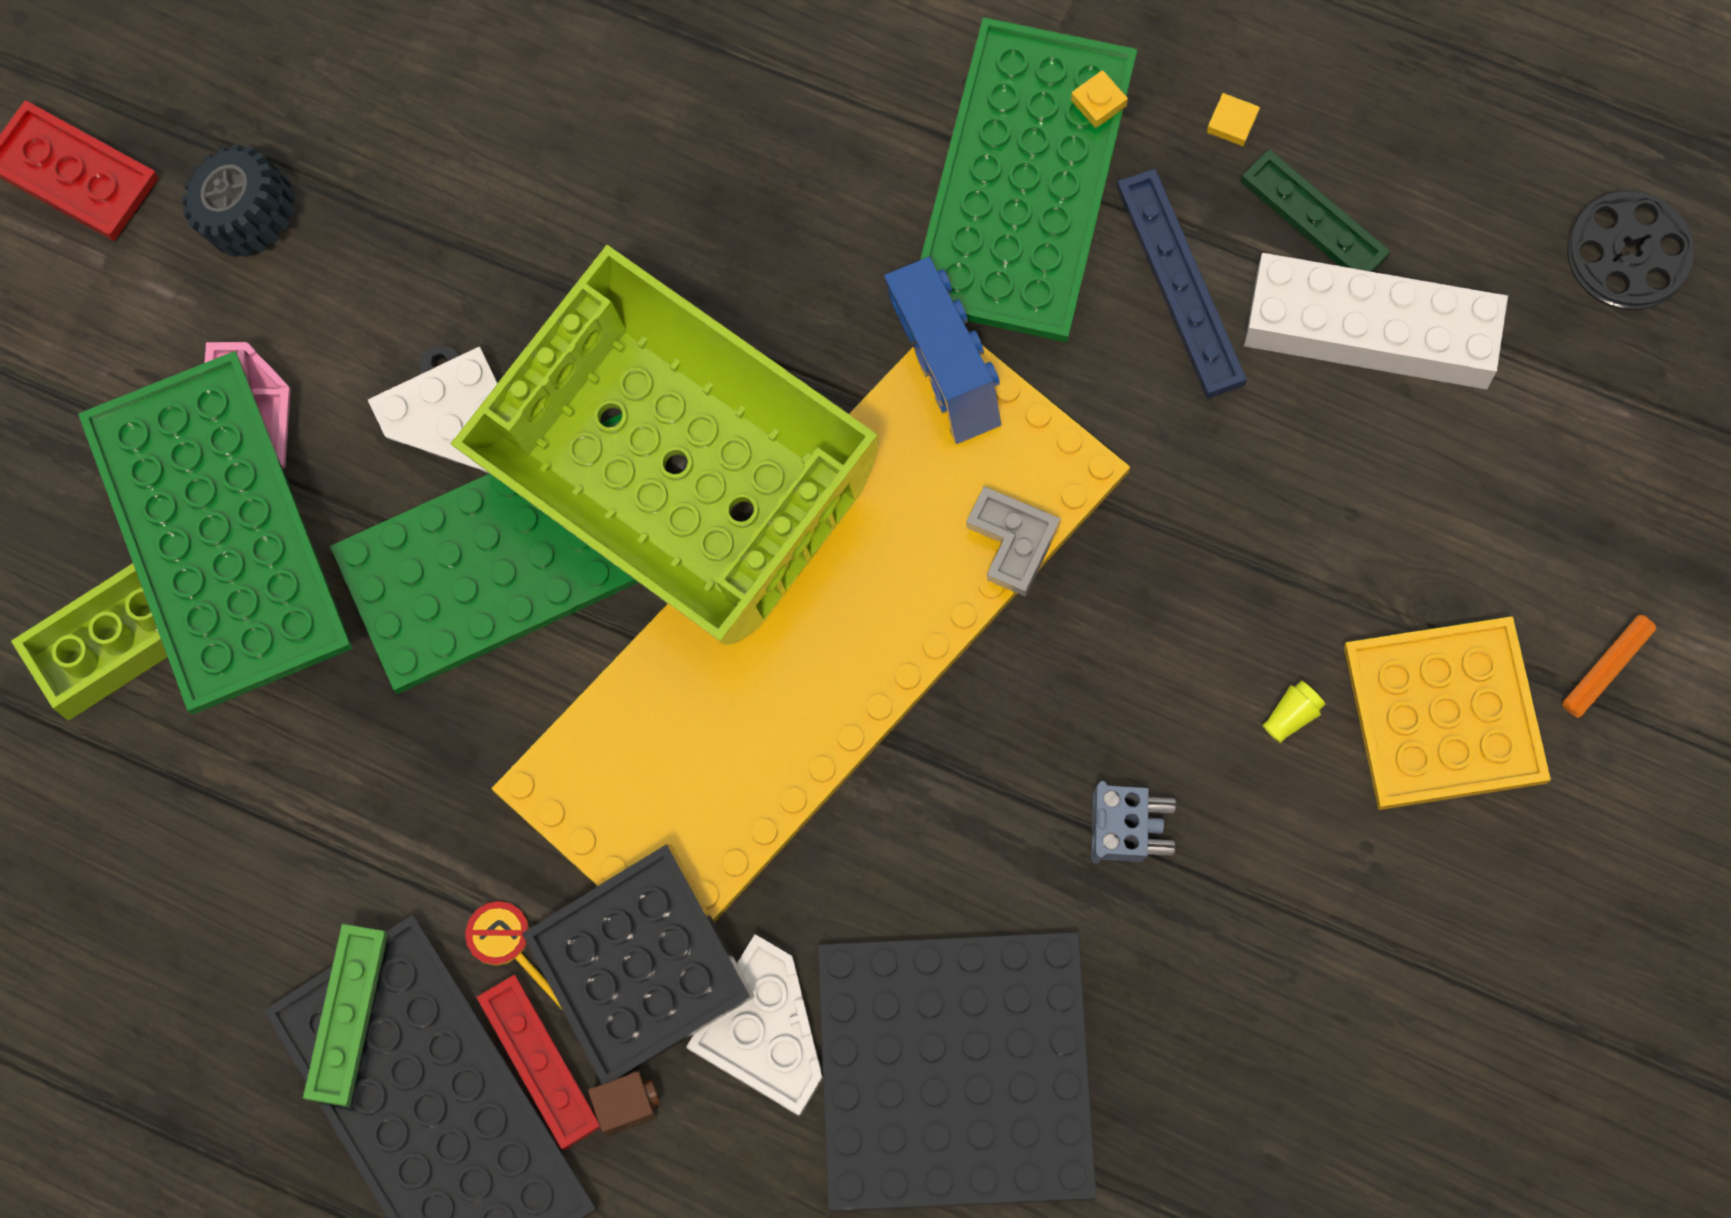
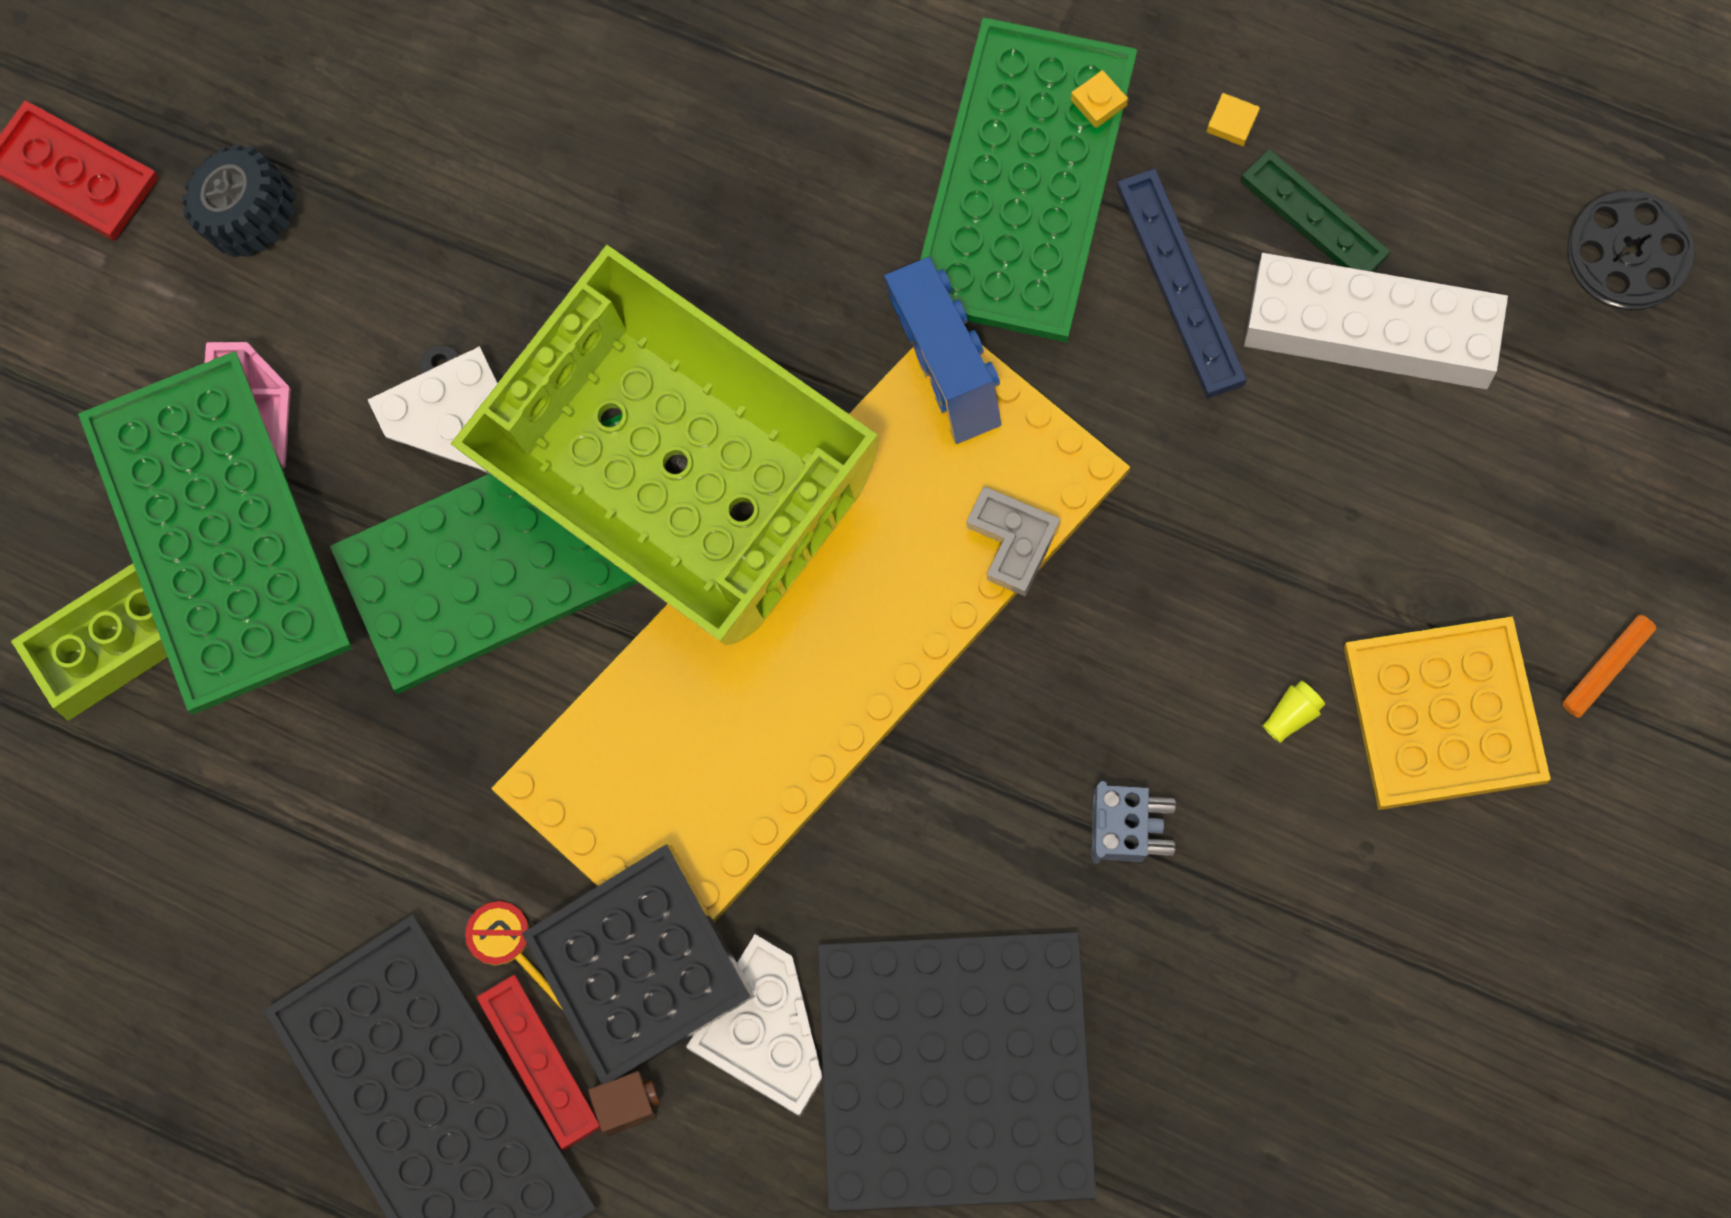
(345, 1015): bright green plate -> none

